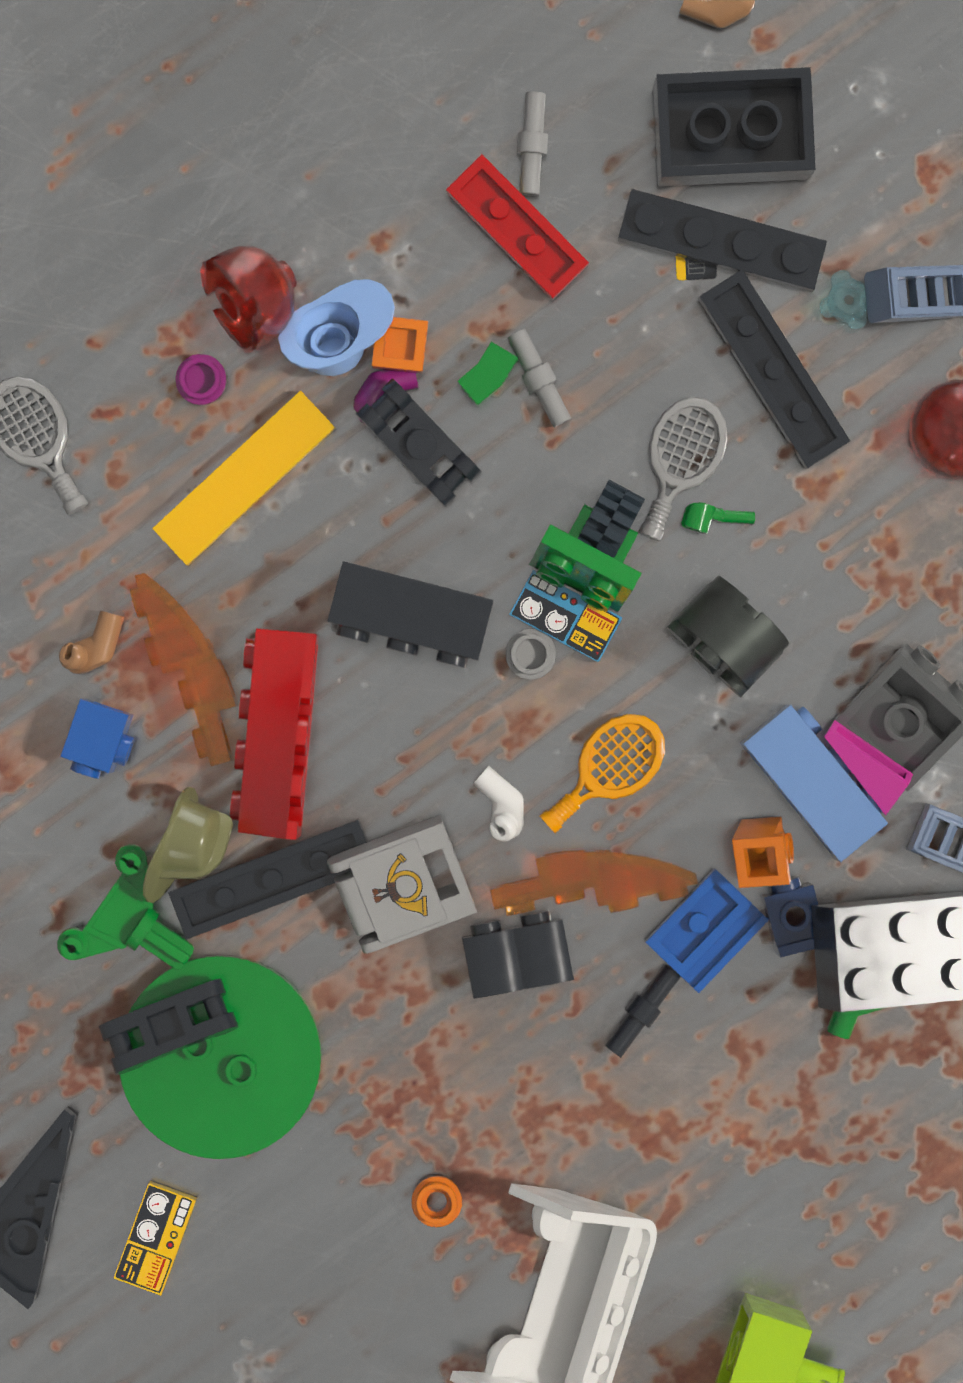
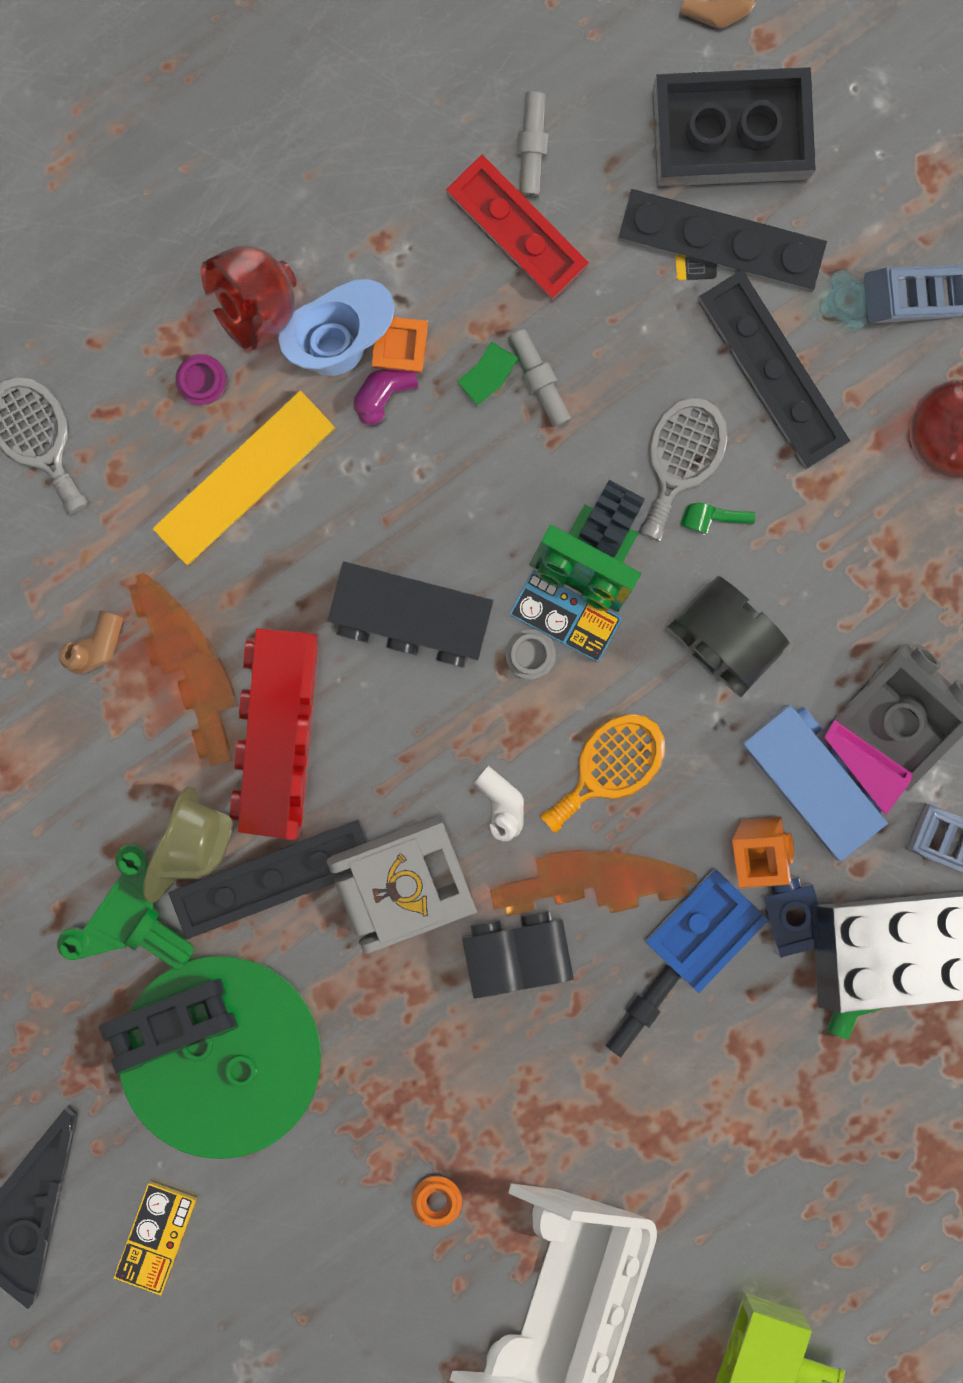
(98, 739): blue brick -> none
(418, 442): black plate -> none

